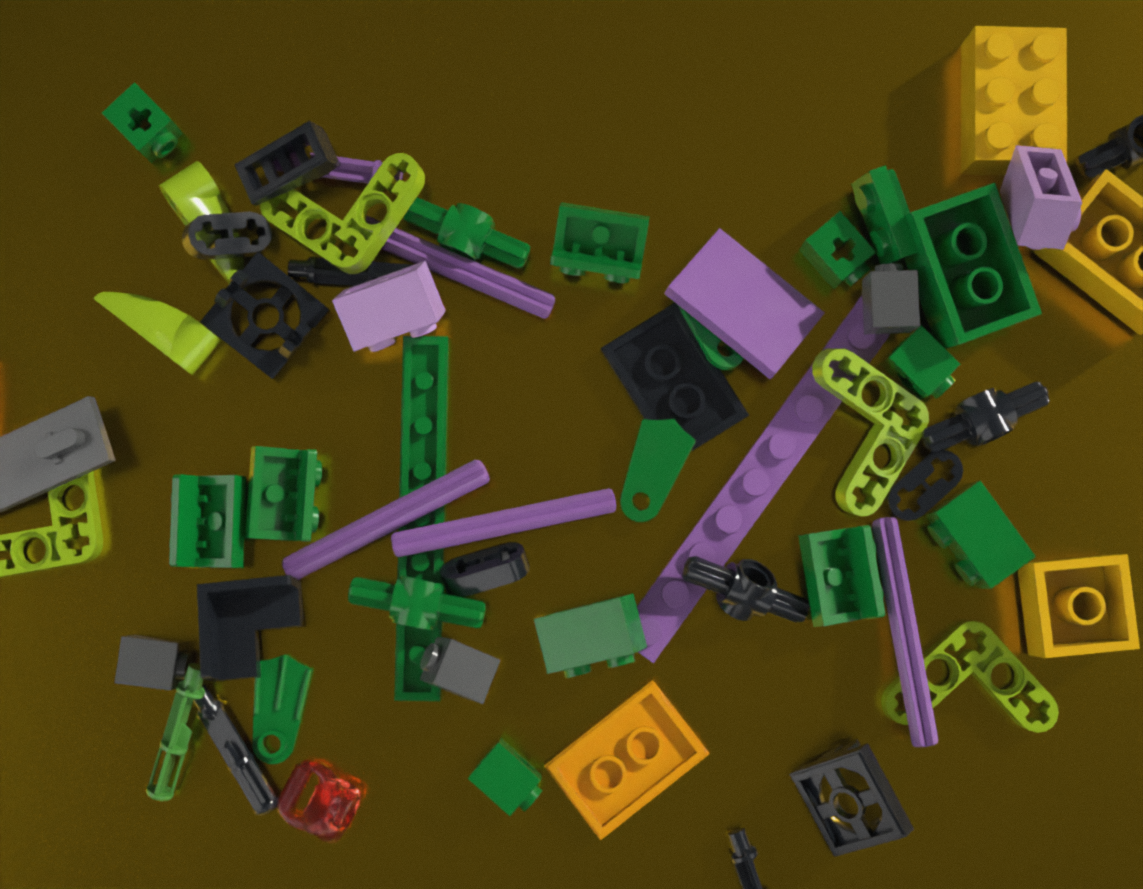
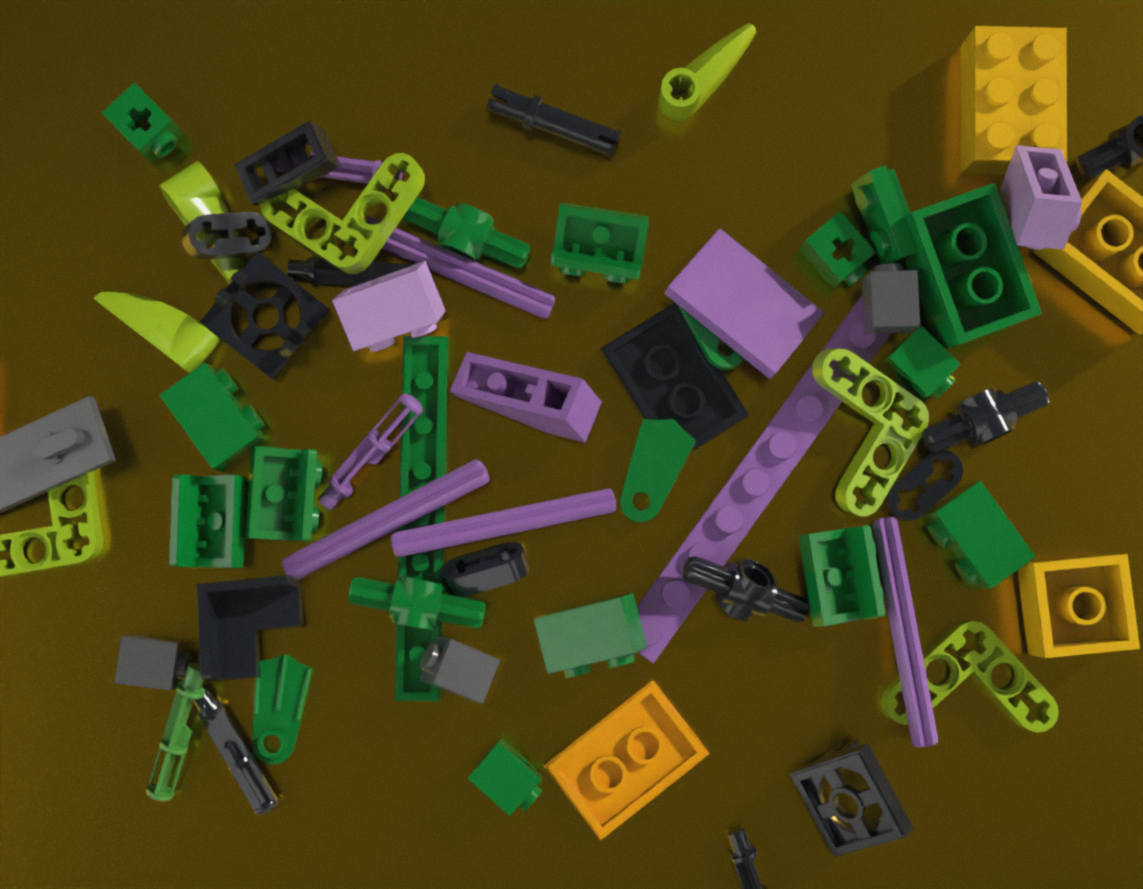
(214, 416): none -> green brick
(329, 808): clear red piece -> none
(369, 450): none -> medium lavender piece
(528, 395): none -> medium lavender slope
(552, 120): none -> black pin
(703, 74): none -> lime piece

